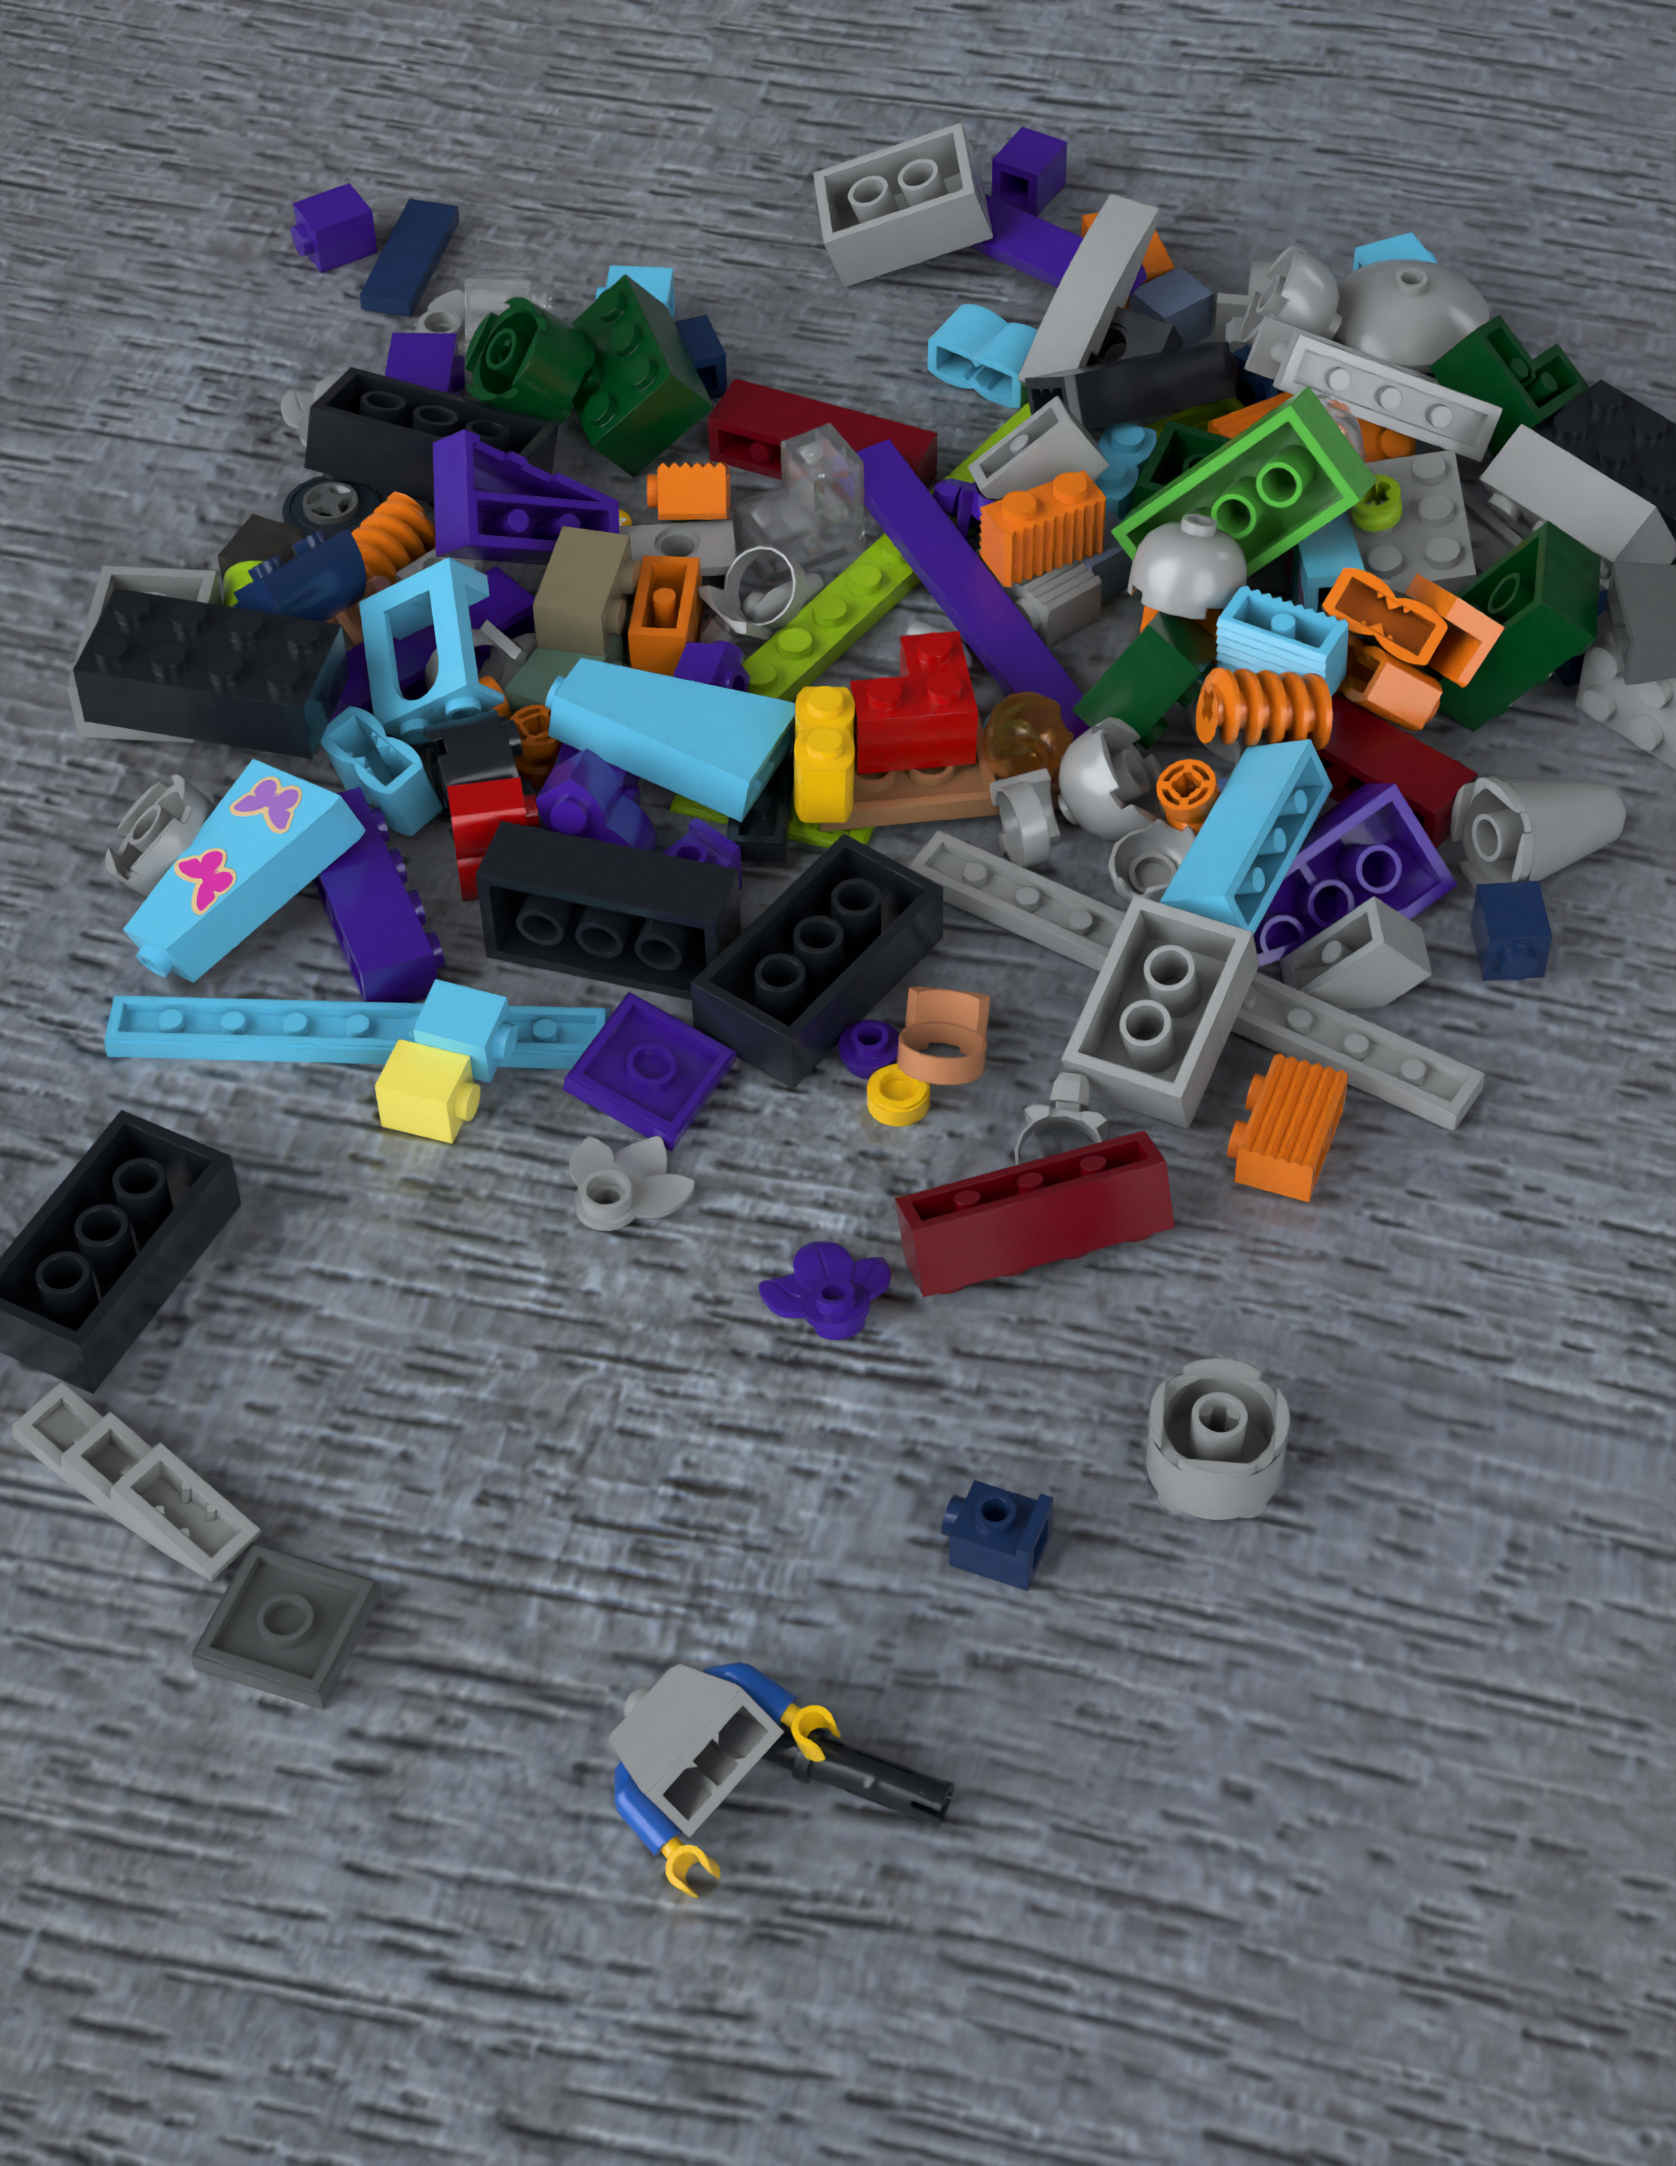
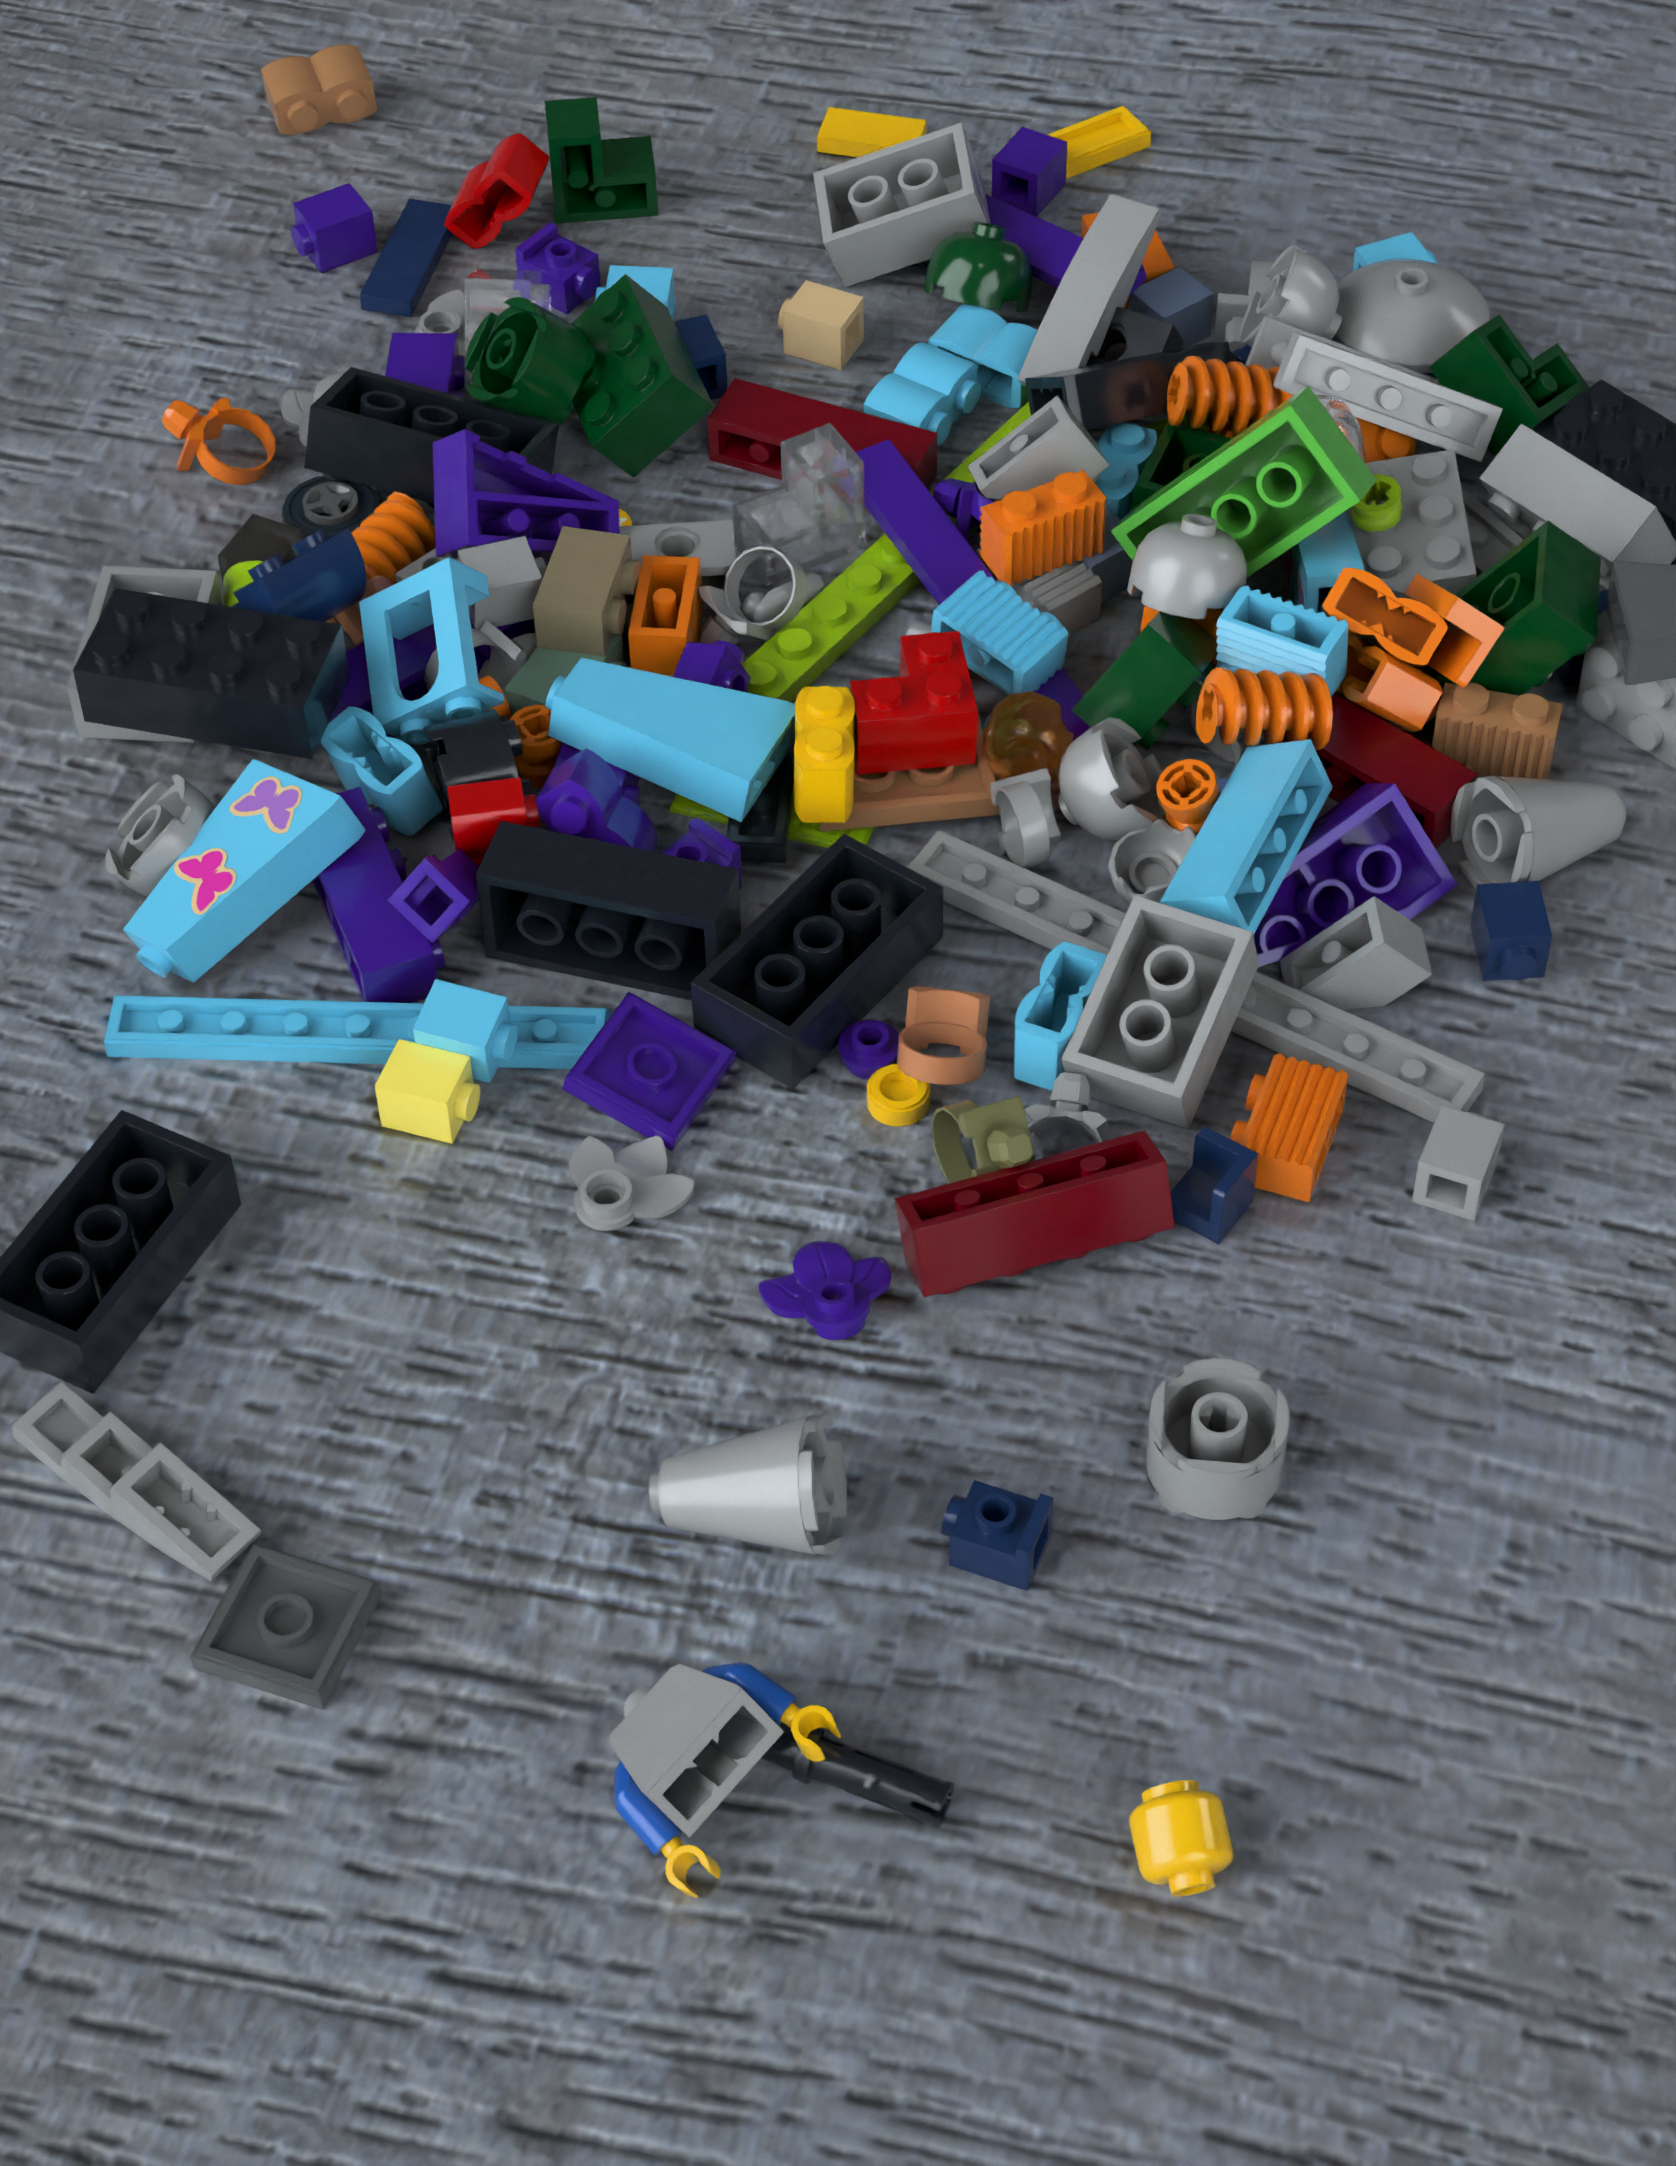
(187, 423): none -> orange piece
(319, 89): none -> medium nougat brick
(438, 894): none -> dark purple brick
(496, 191): none -> red brick
(511, 578): none -> light grey brick
(563, 264): none -> dark purple brick
(593, 175): none -> dark green brick
(690, 491): orange brick -> none
(759, 1488): none -> light grey cone
(822, 324): none -> tan brick
(862, 133): none -> yellow tile
(926, 390): none -> medium azure brick
(981, 269): none -> dark green cylinder
(997, 1134): none -> olive piece
(1003, 635): none -> medium azure brick
(1052, 1012): none -> medium azure brick
(1102, 140): none -> yellow tile
(1181, 1837): none -> yellow head
(1216, 1186): none -> dark blue panel
(1222, 393): none -> orange piece
(1458, 1162): none -> light grey brick
(1497, 731): none -> medium nougat brick

